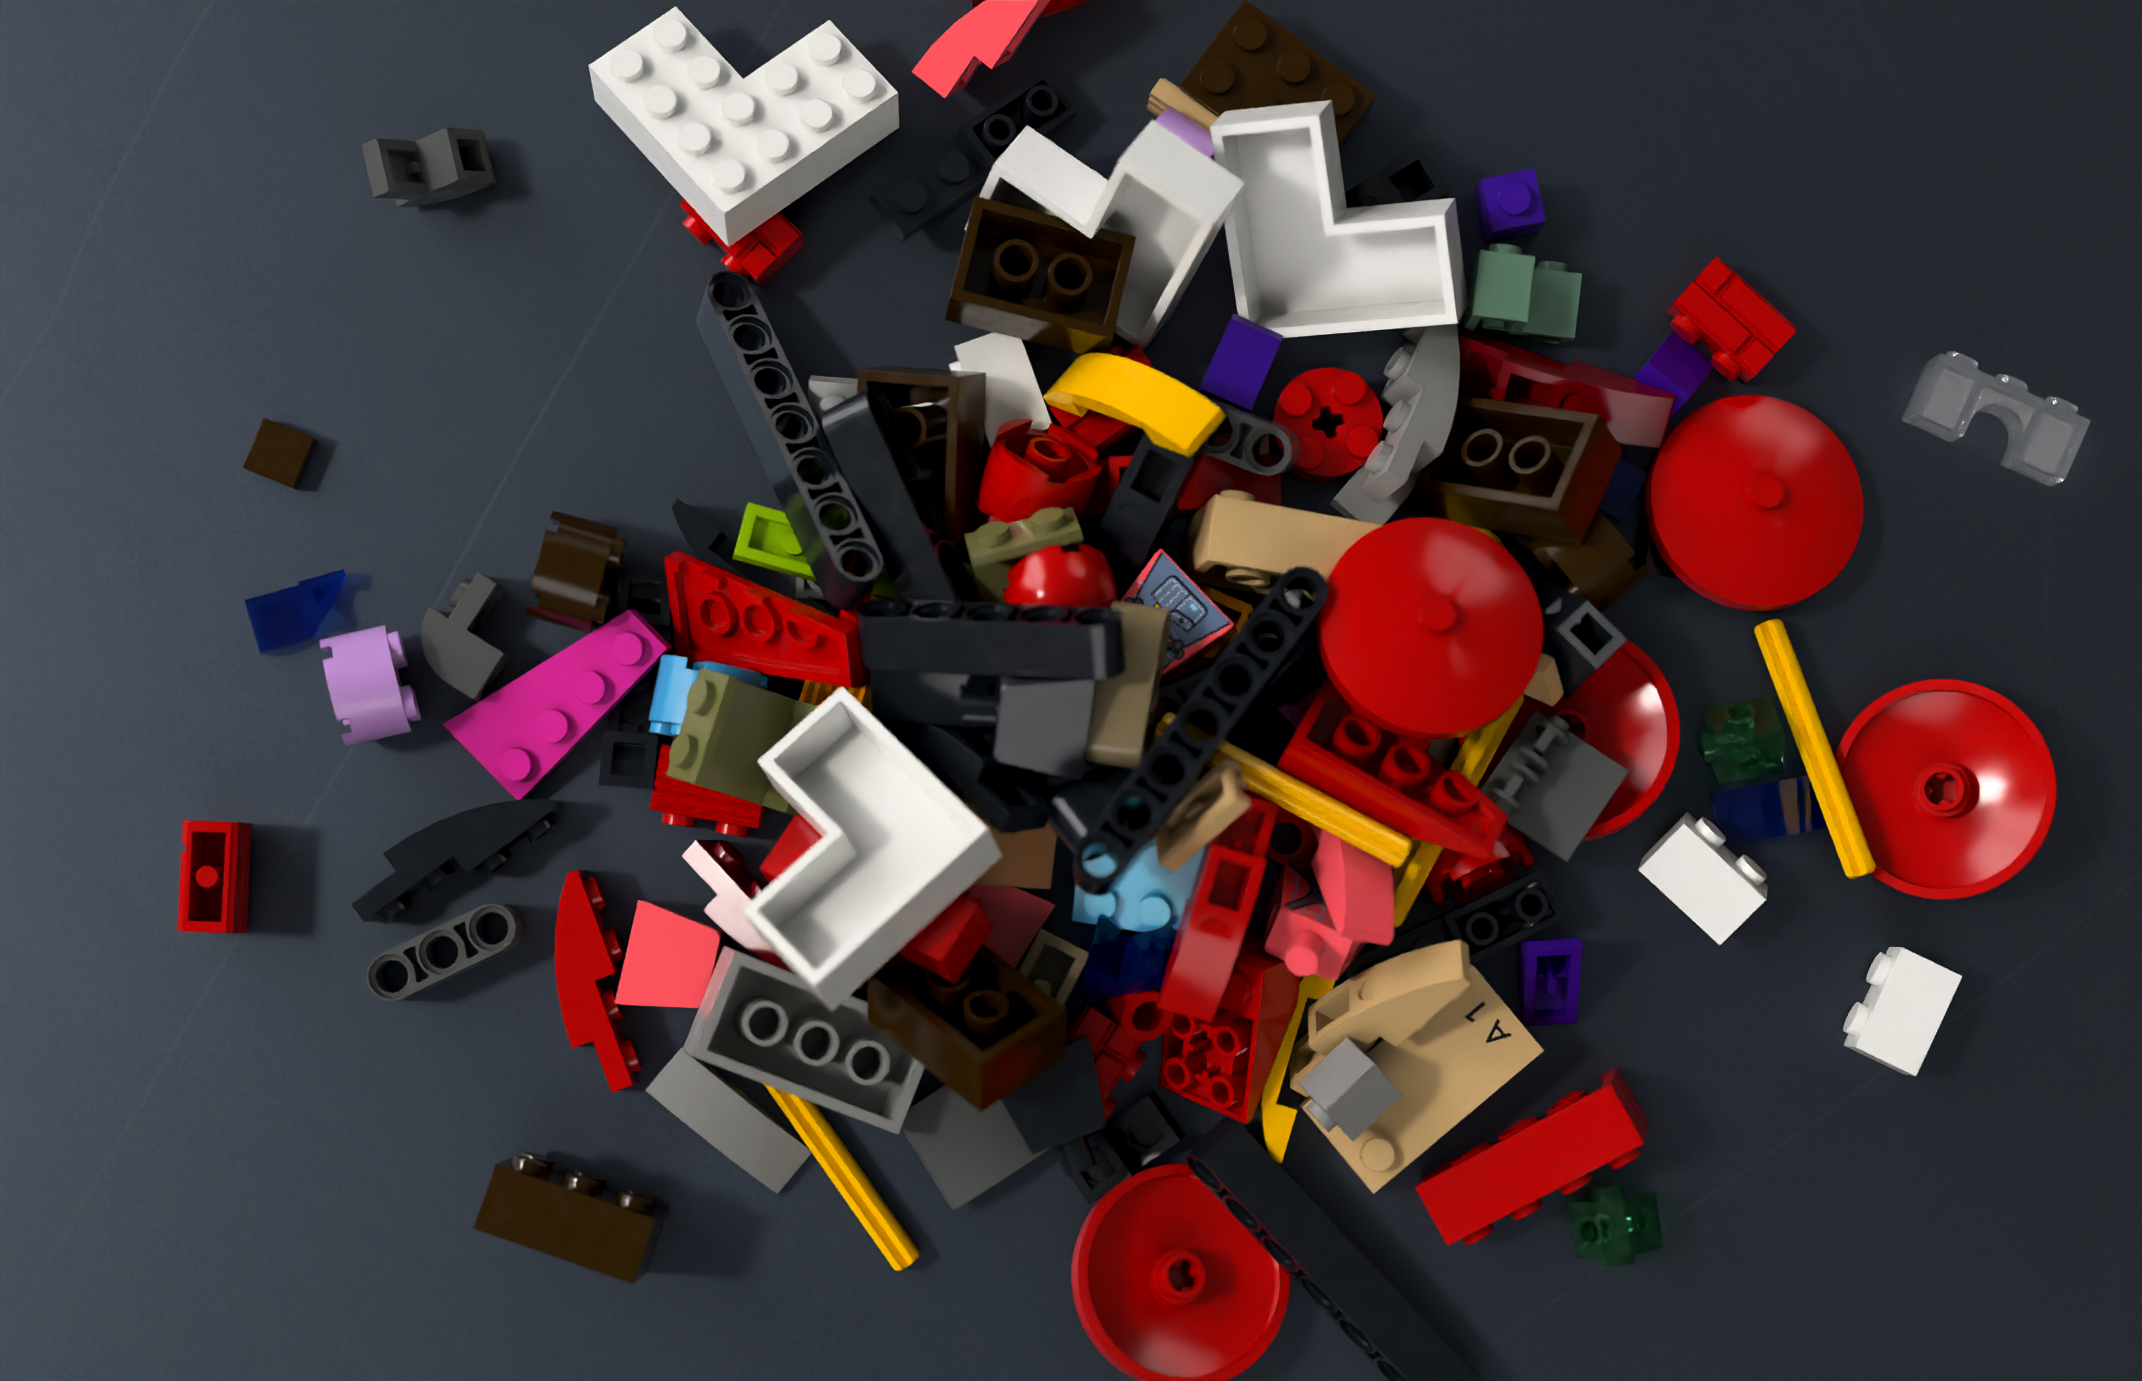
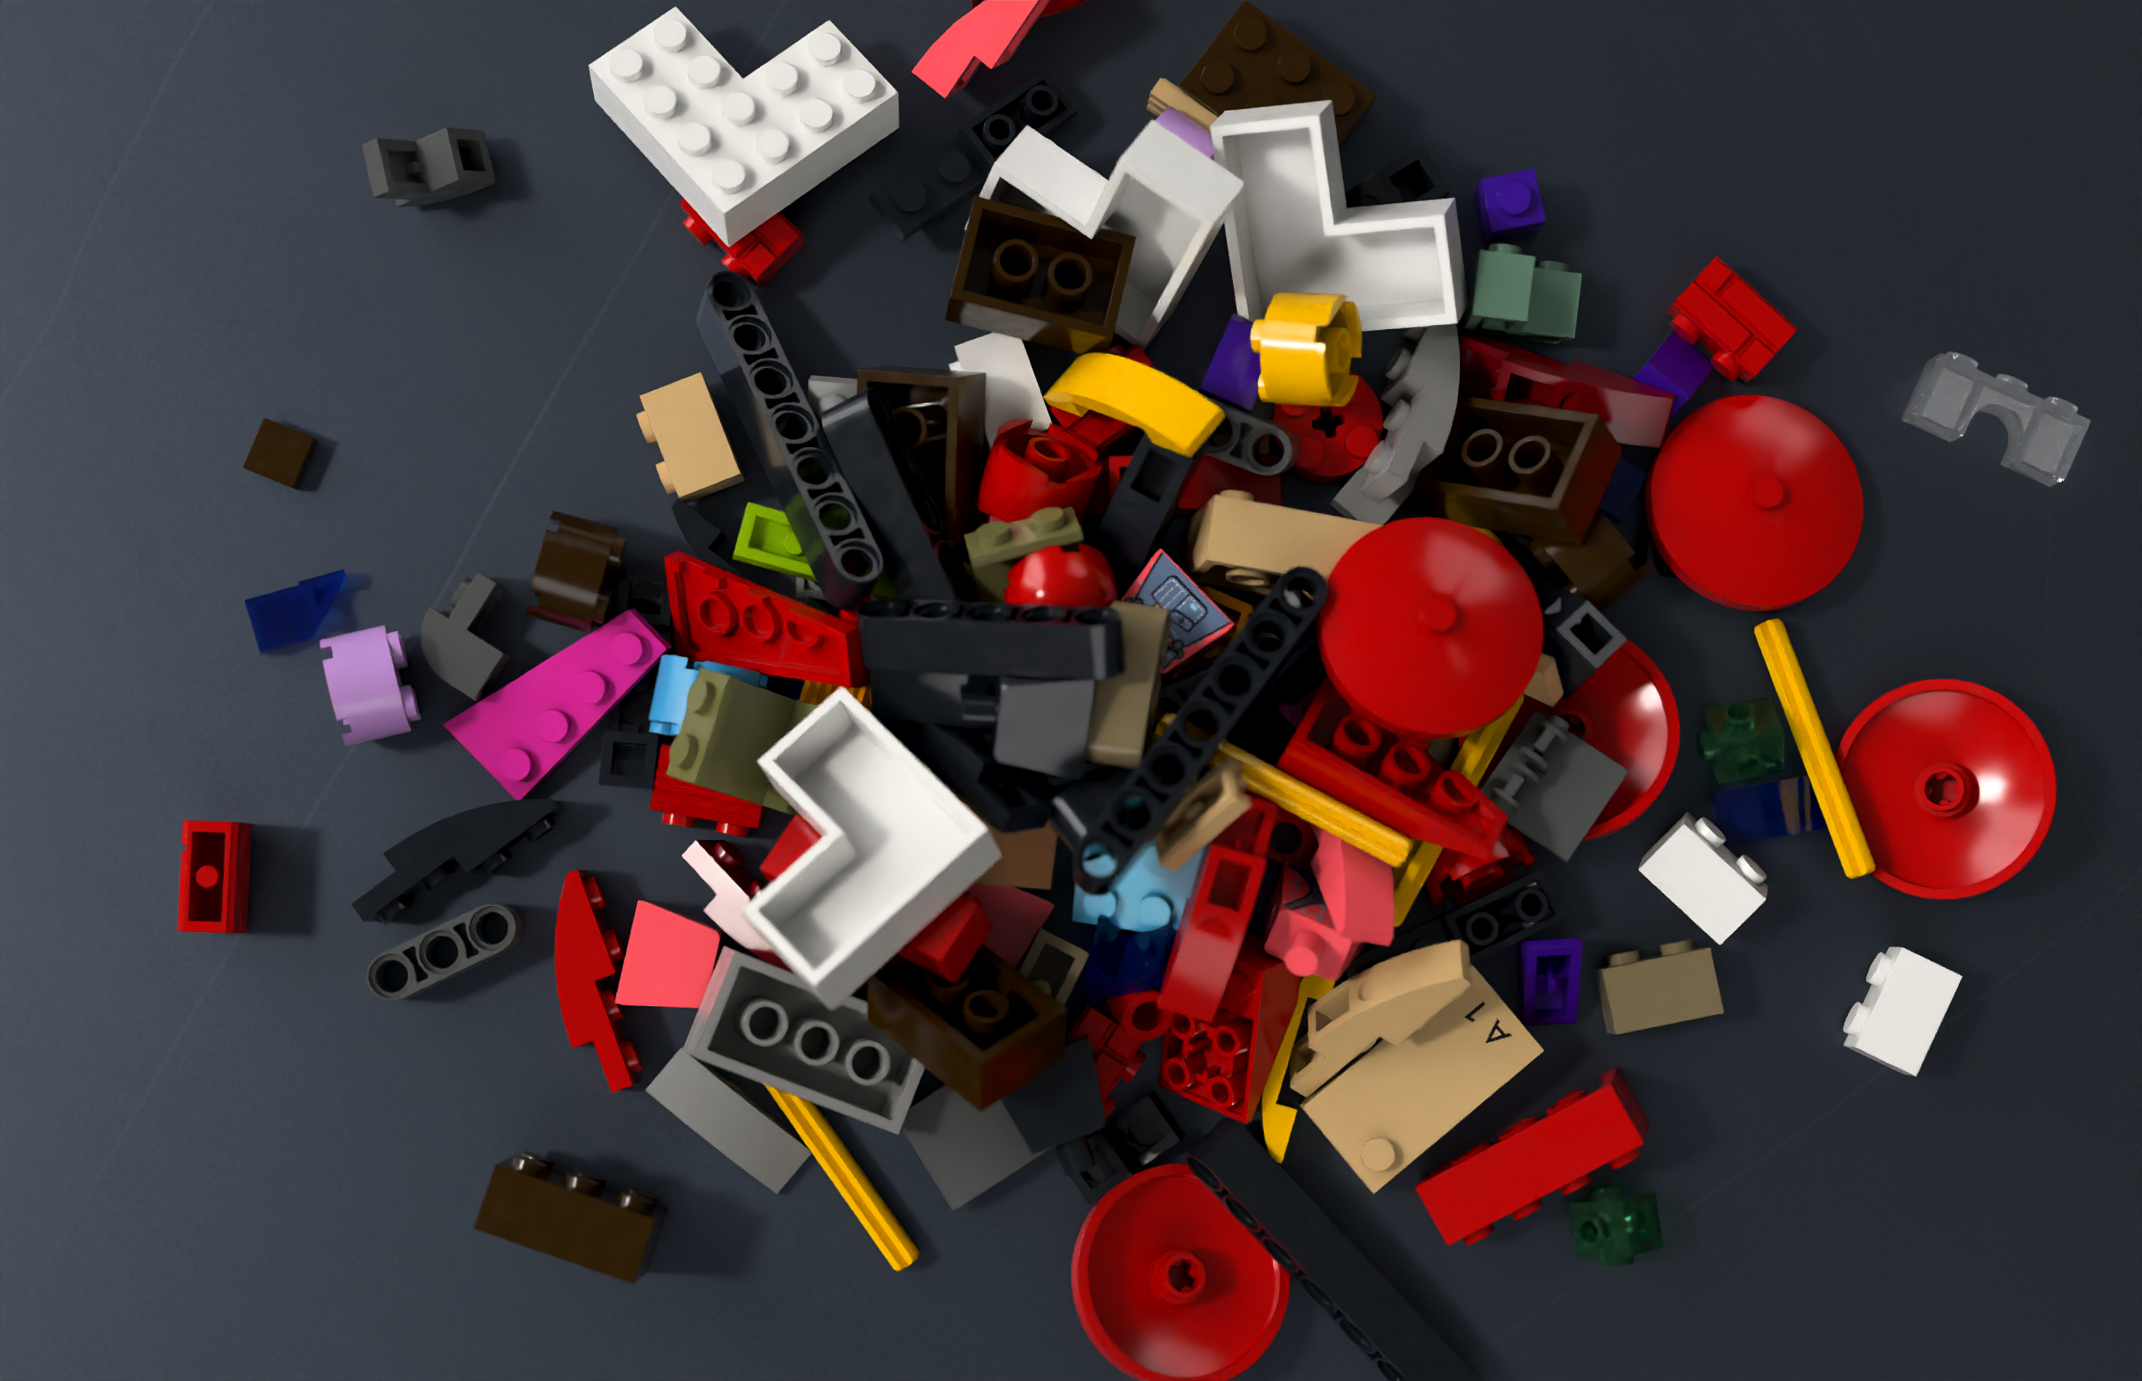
(690, 439): none -> tan brick
(1308, 349): none -> yellow brick
(1348, 1090): light grey brick -> none
(1658, 988): none -> dark tan brick

